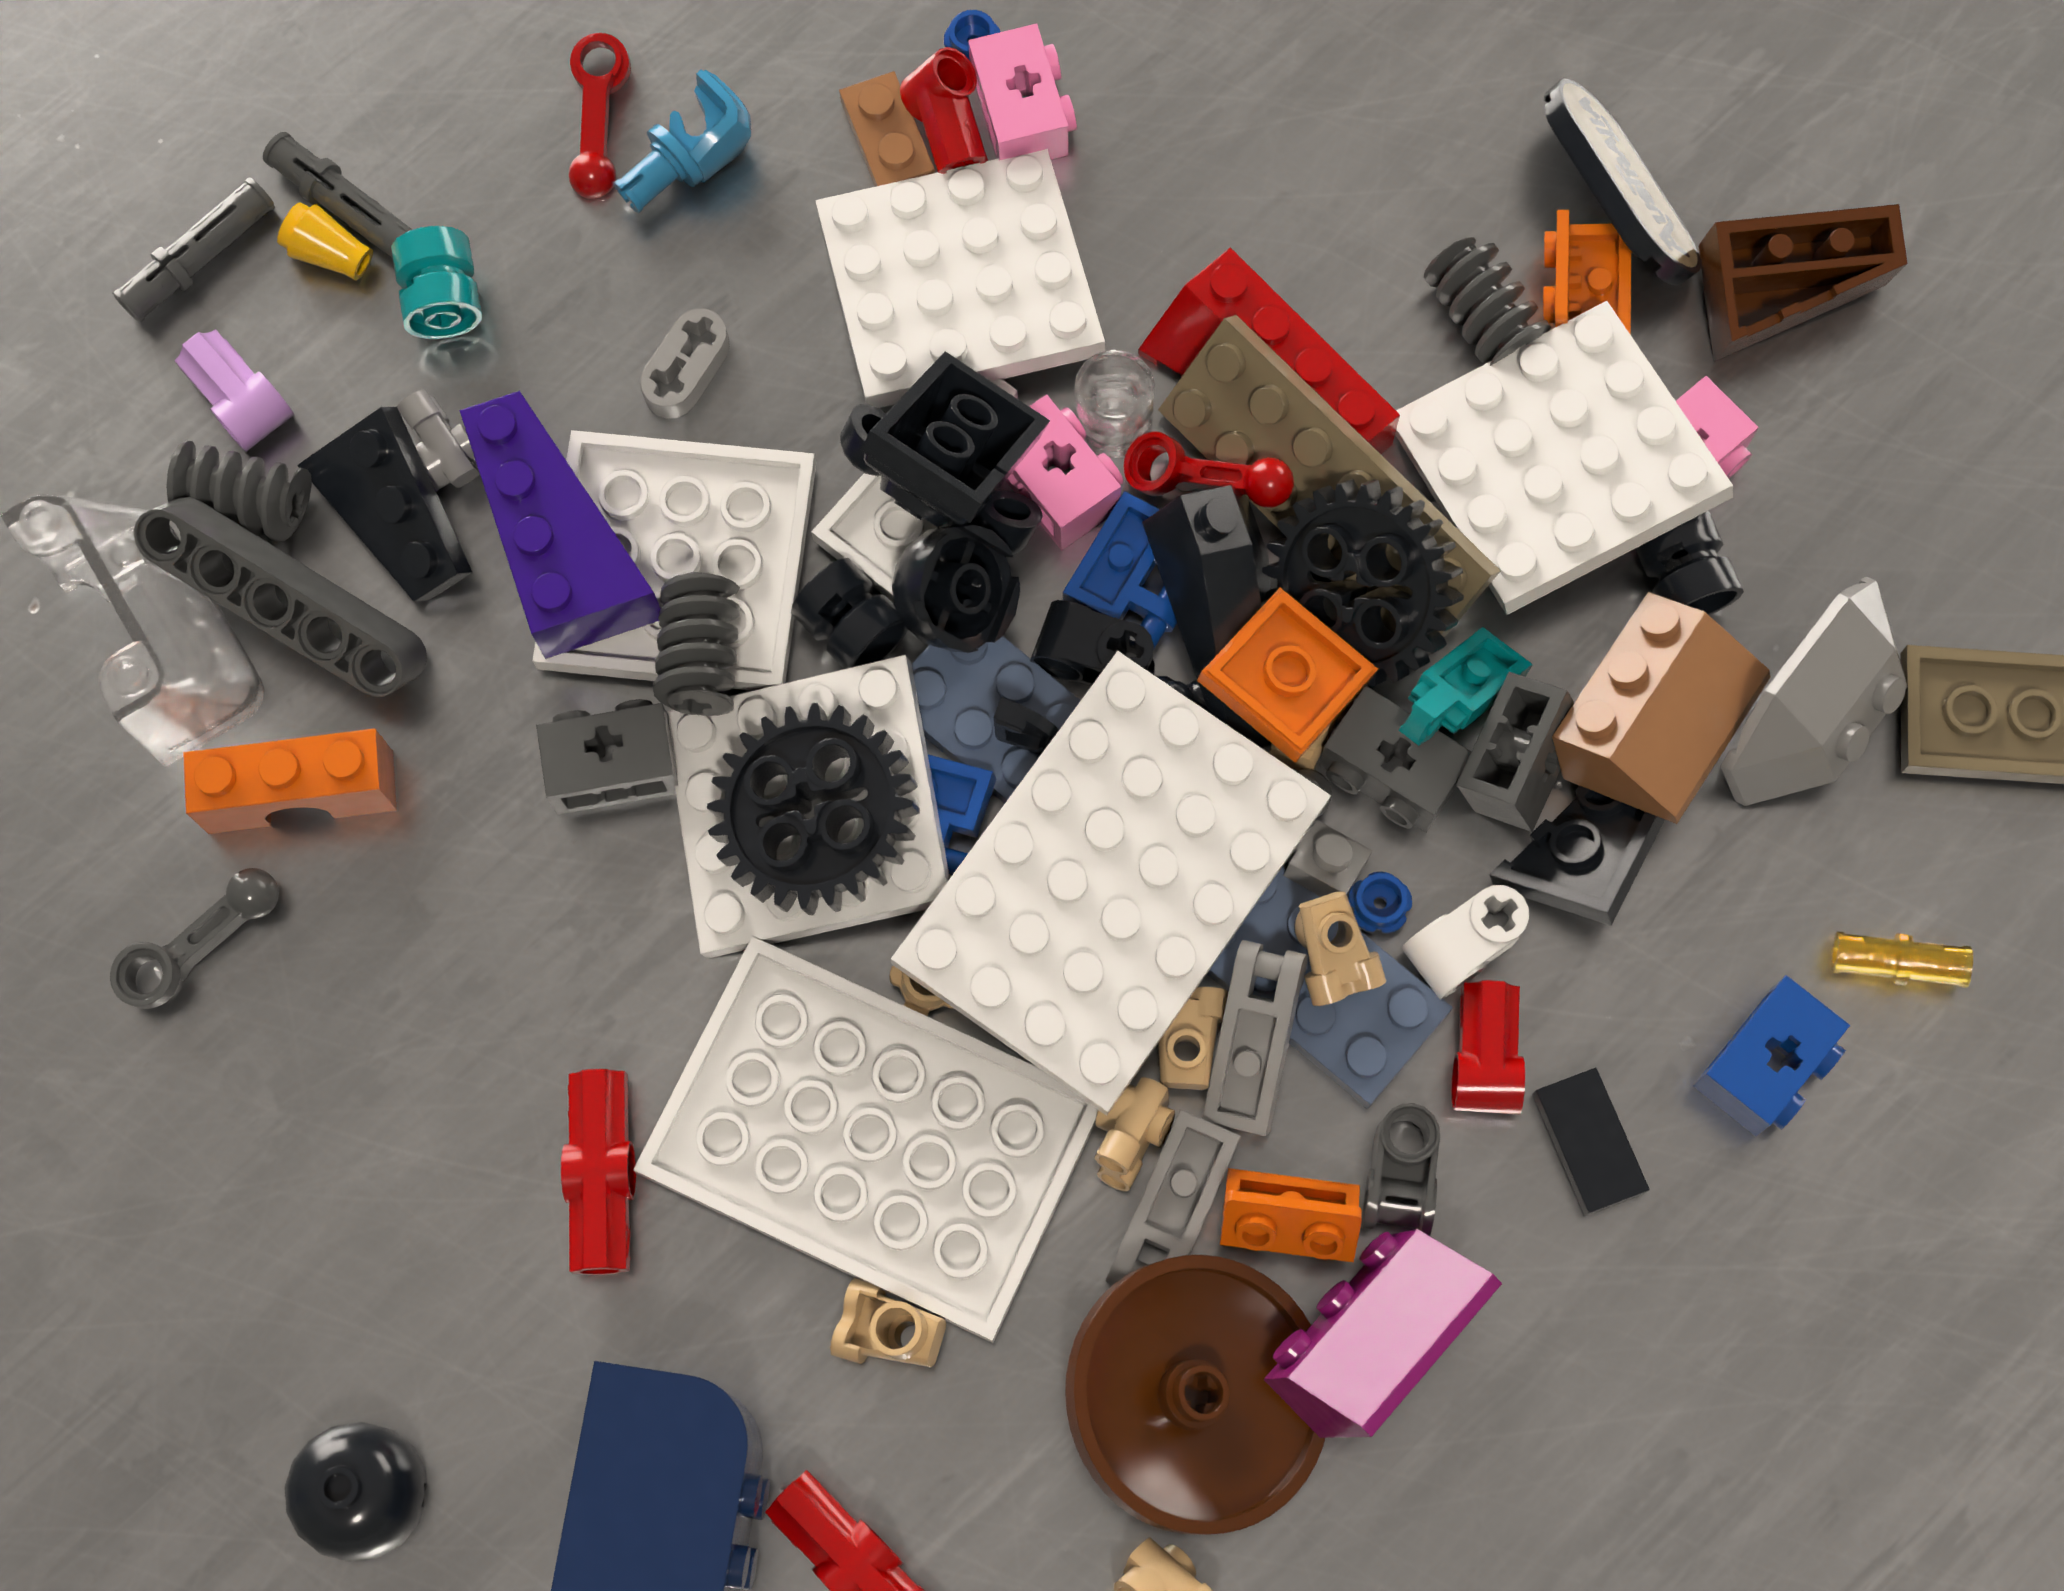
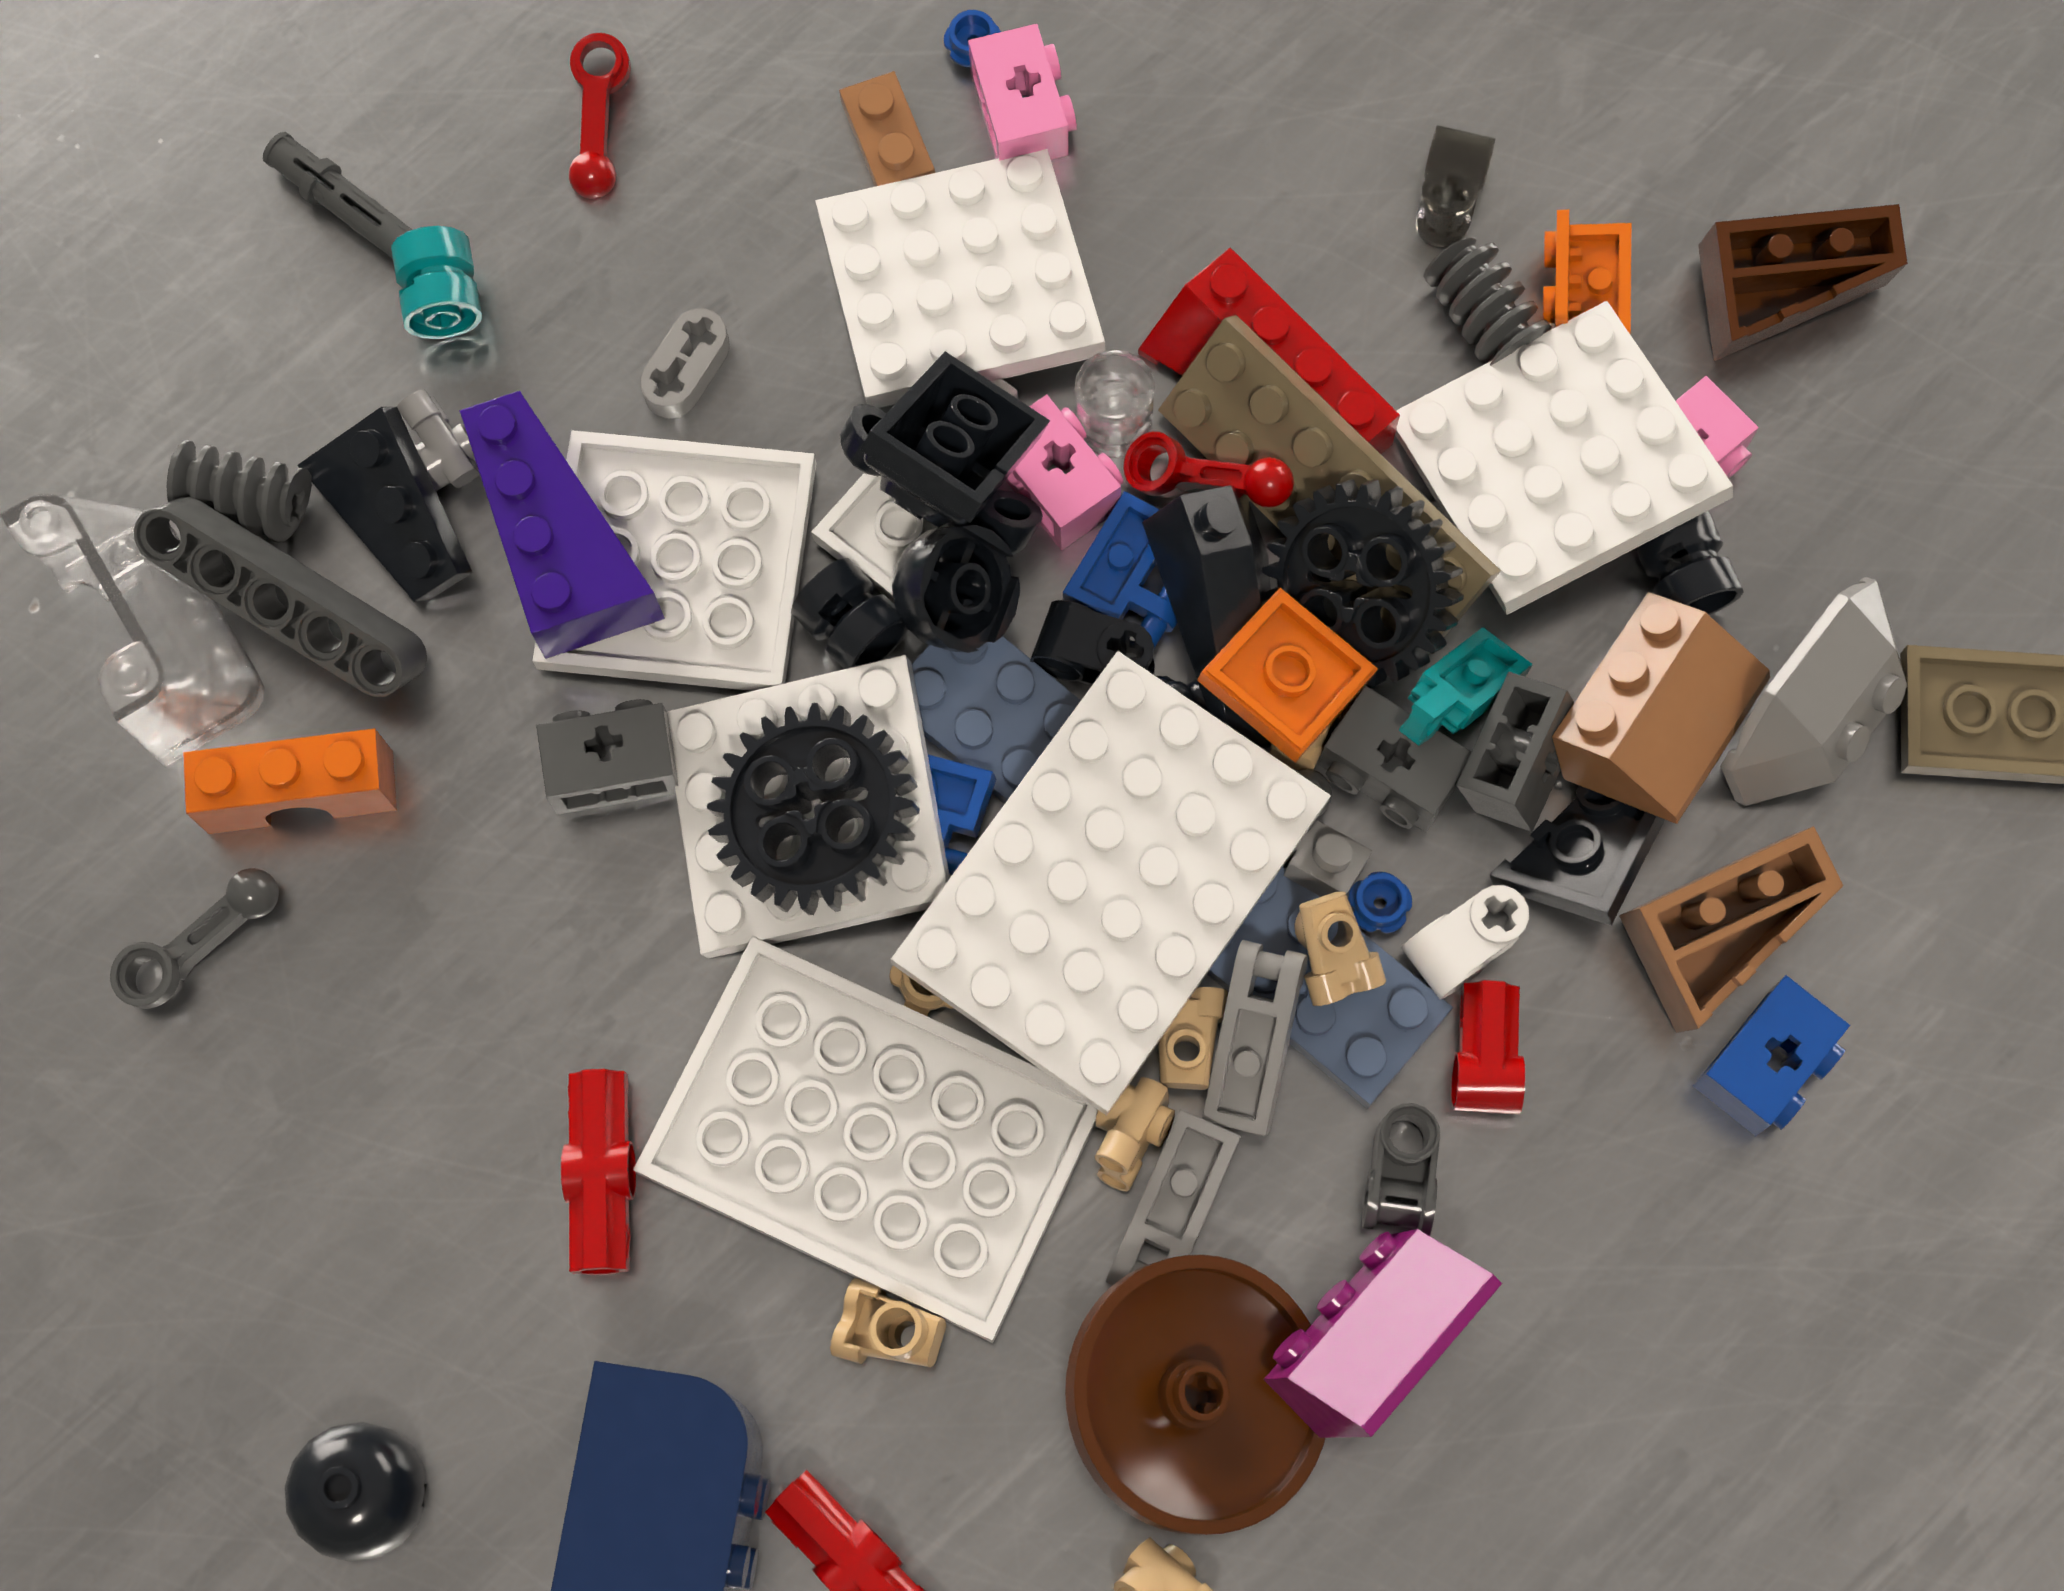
(193, 250): dark grey pin -> none
(240, 399): lavender piece -> none
(321, 241): yellow cone -> none
(687, 156): dark azure piece -> none
(693, 642): dark grey piece -> none
(939, 98): red piece -> none
(1022, 727): black tile -> none
(1291, 1215): orange bracket -> none
(1452, 184): none -> clear smoke piece
(1590, 1141): black tile -> none
(1621, 181): tile -> none
(1725, 924): none -> medium nougat wedge
(1902, 959): clear yellow pin -> none

